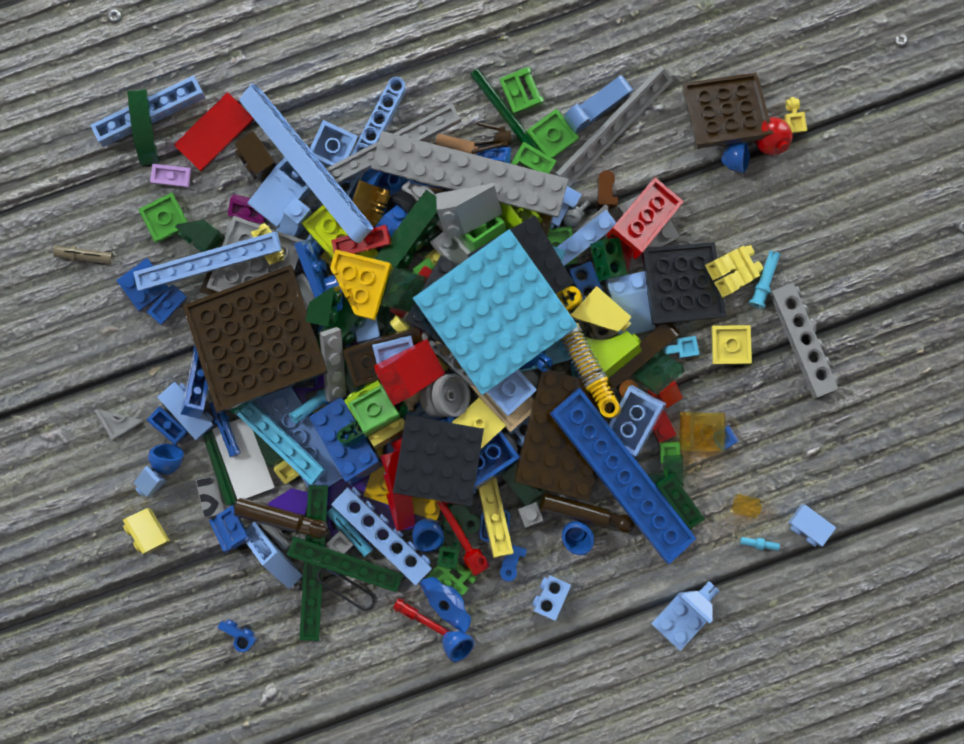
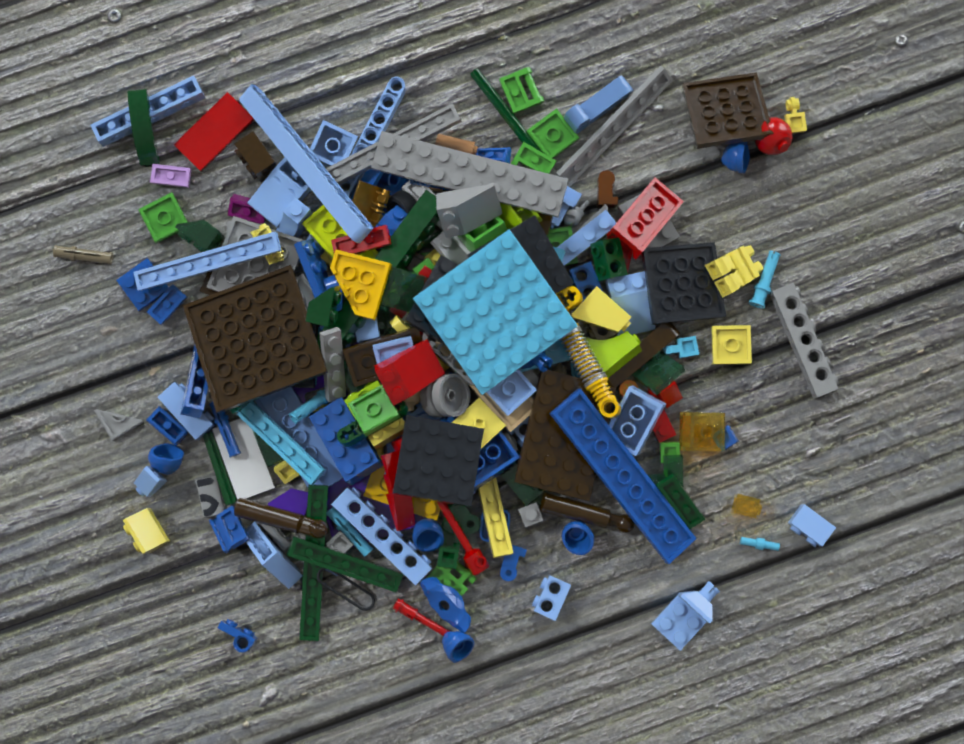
(501, 138): dark brown plant -> none

